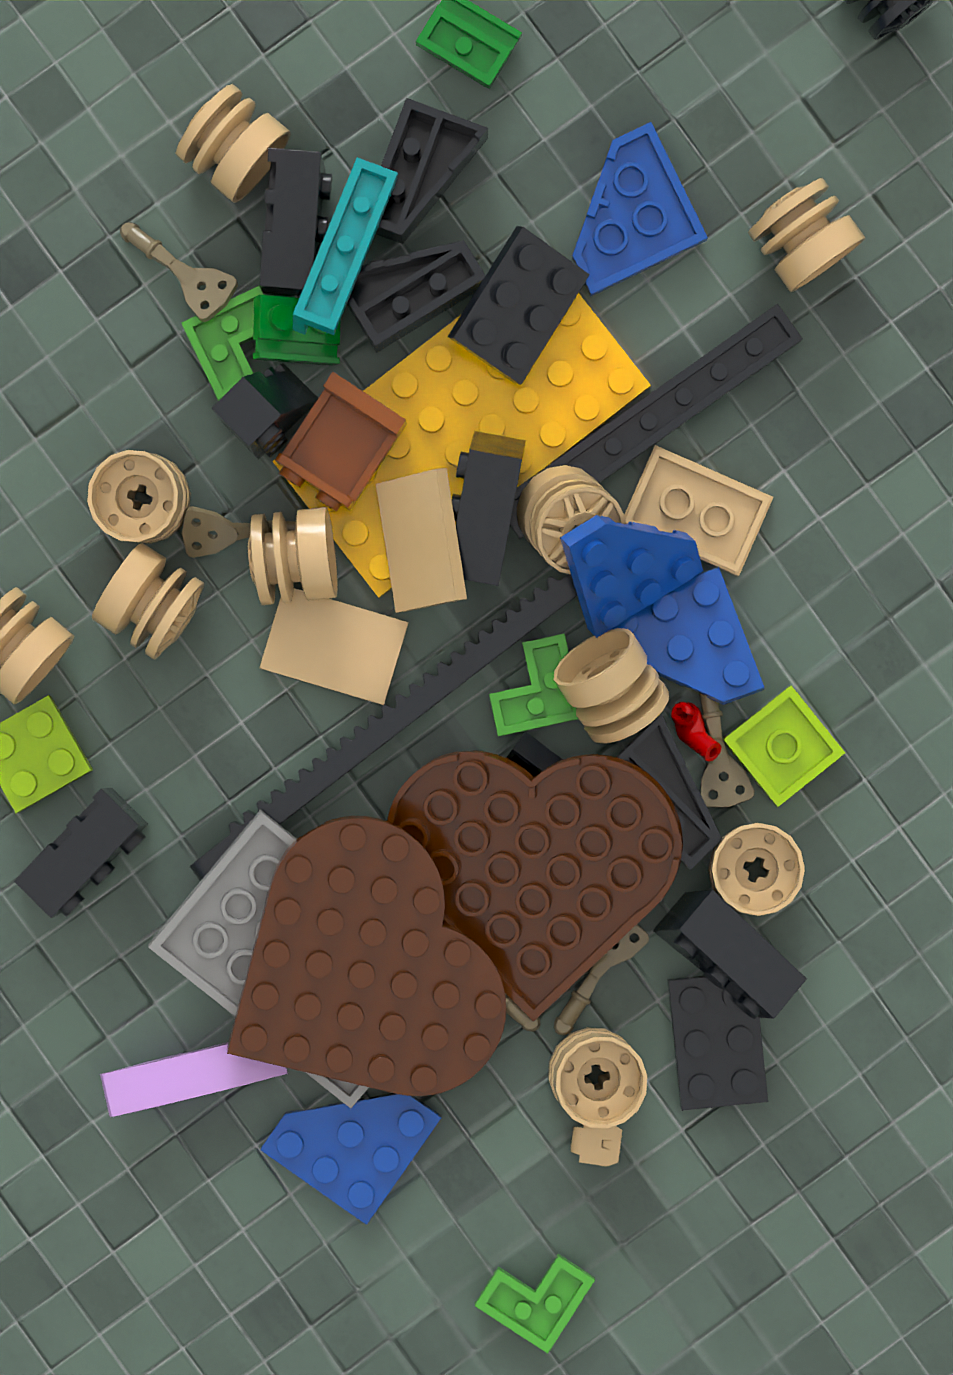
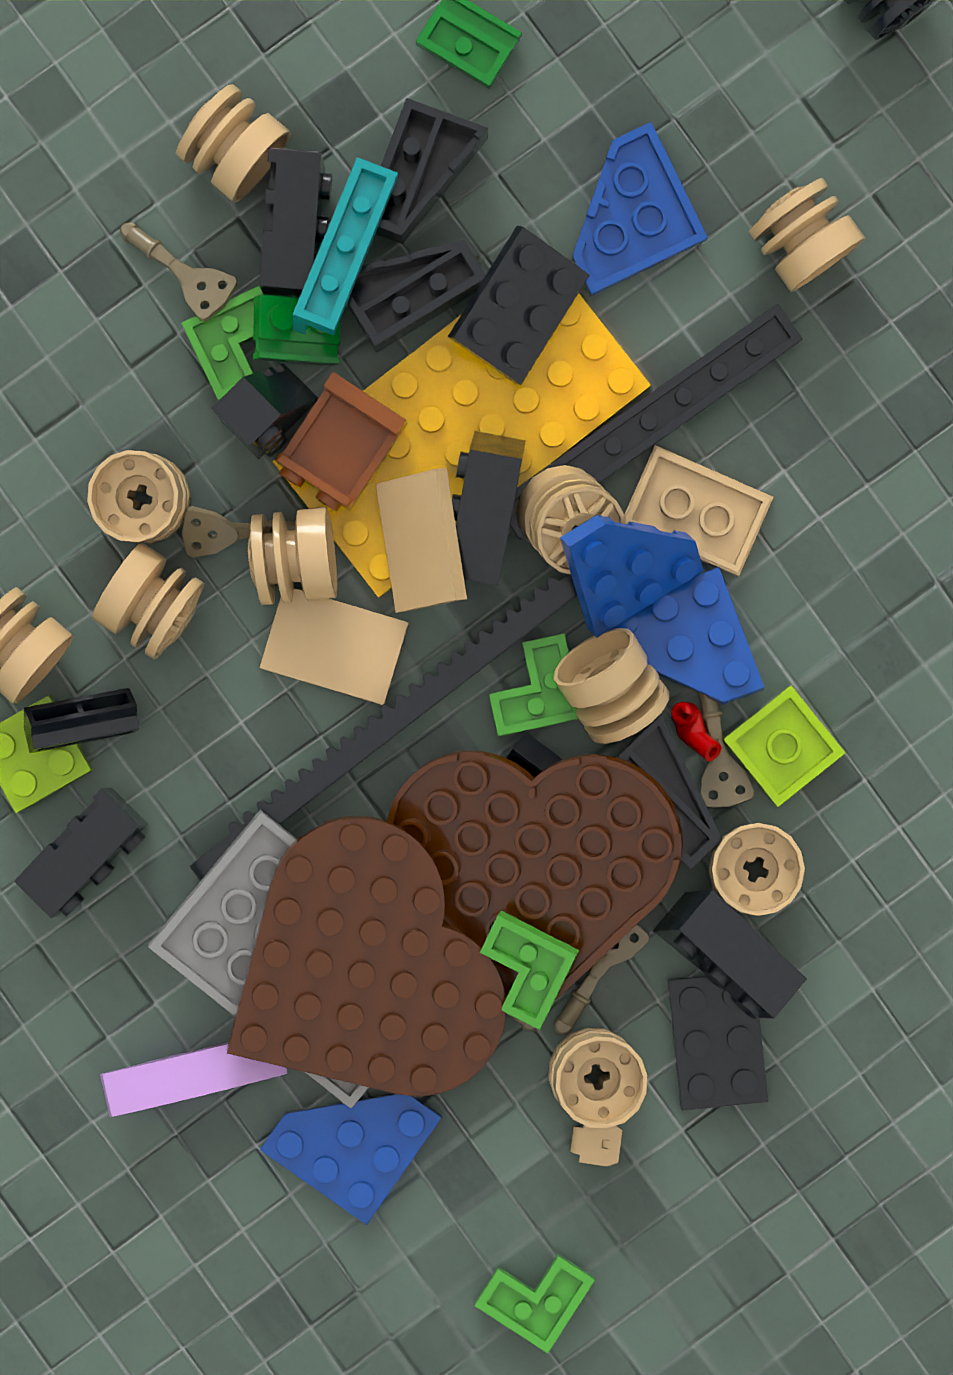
(80, 720): none -> black piece
(540, 965): none -> bright green plate

